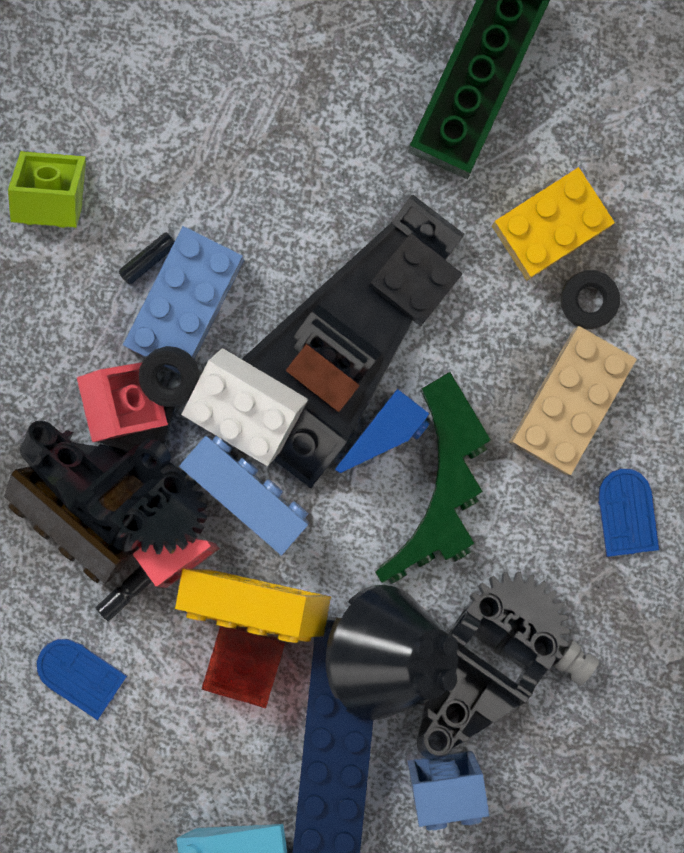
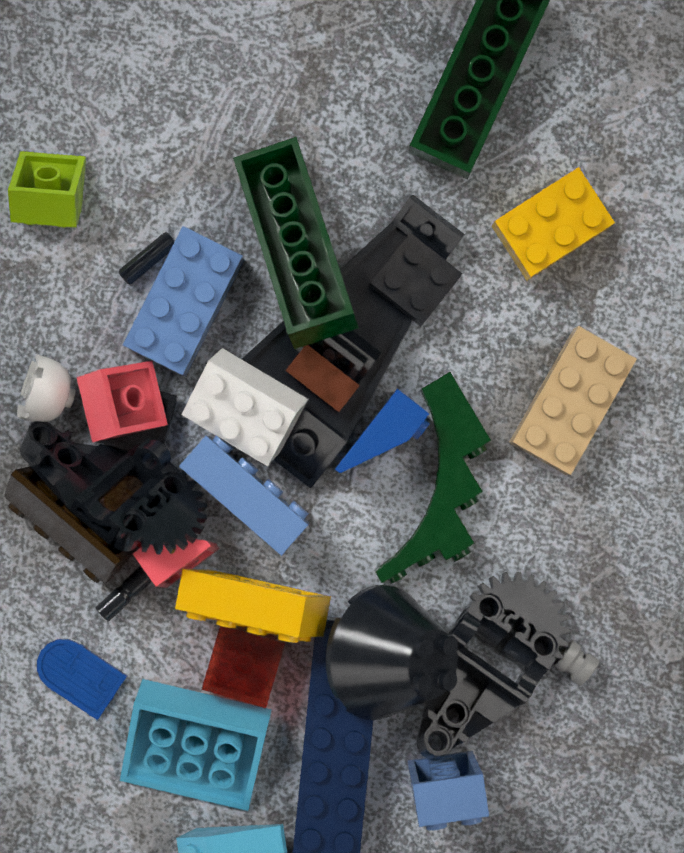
(45, 391): none -> white cylinder
(155, 390): black tyre -> none
(194, 744): none -> medium azure slope
(295, 243): none -> dark green brick
(597, 280): black tyre -> none
(627, 513): blue window -> none

